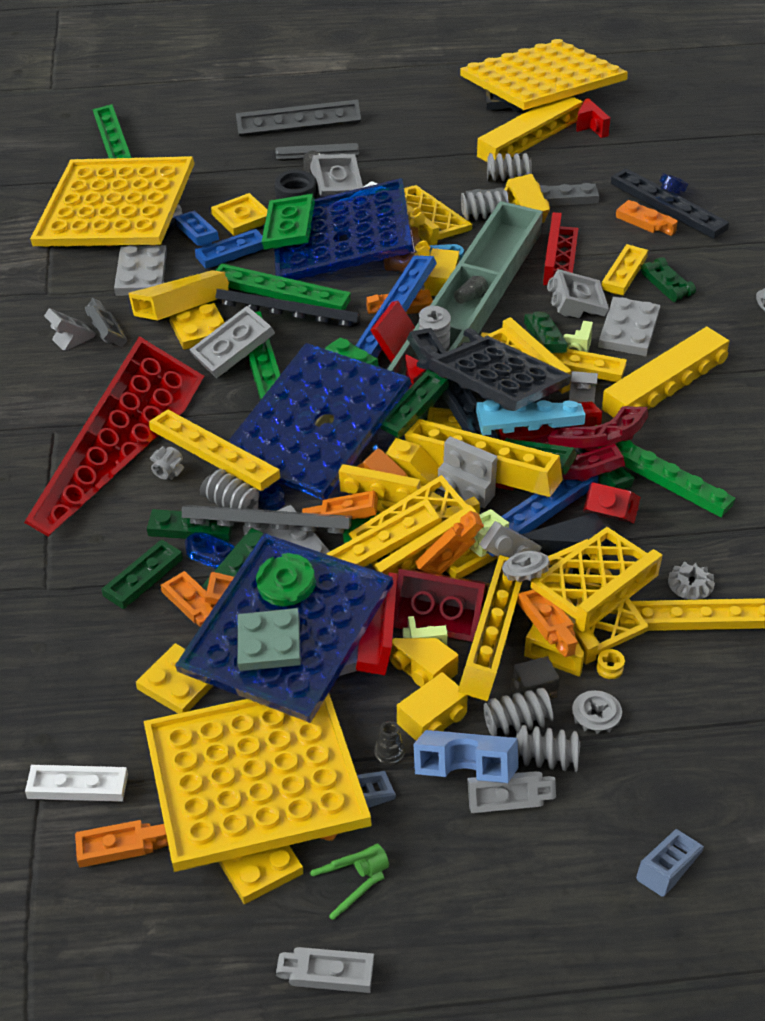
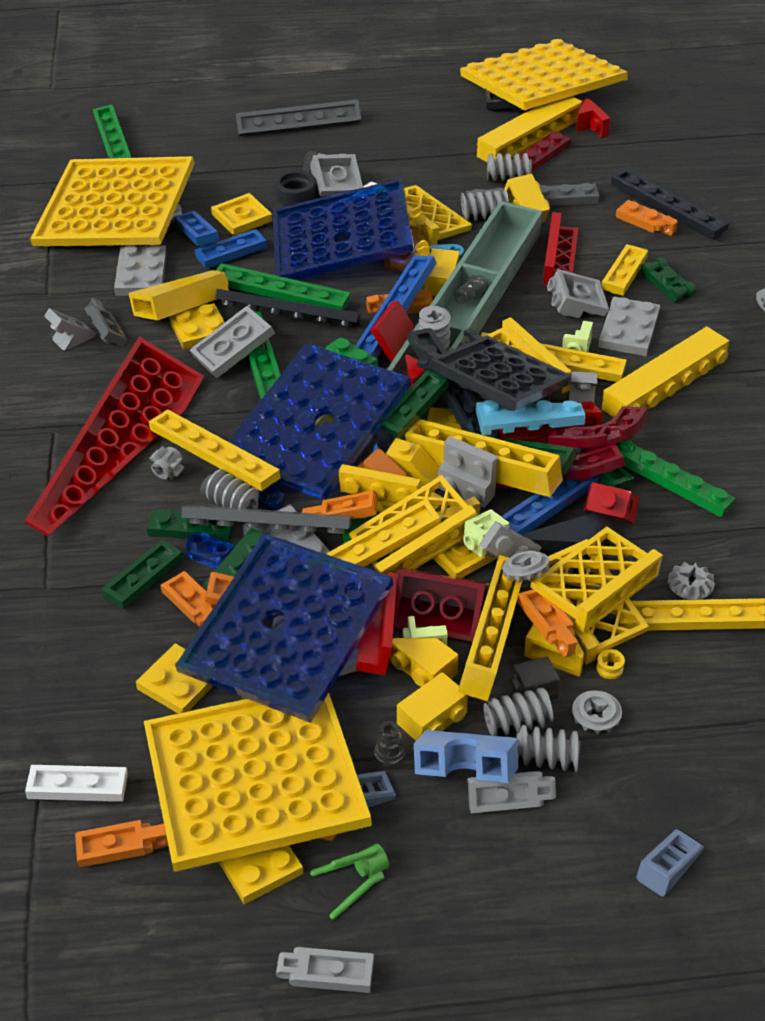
(269, 639): sand green plate -> none
(285, 579): green tile -> none
(288, 221): green plate -> none
(298, 152): dark grey axle -> none
(451, 544): orange hinge -> none
(545, 332): dark green plate -> none
(546, 149): none -> dark red plate
(673, 183): clear blue plate -> none

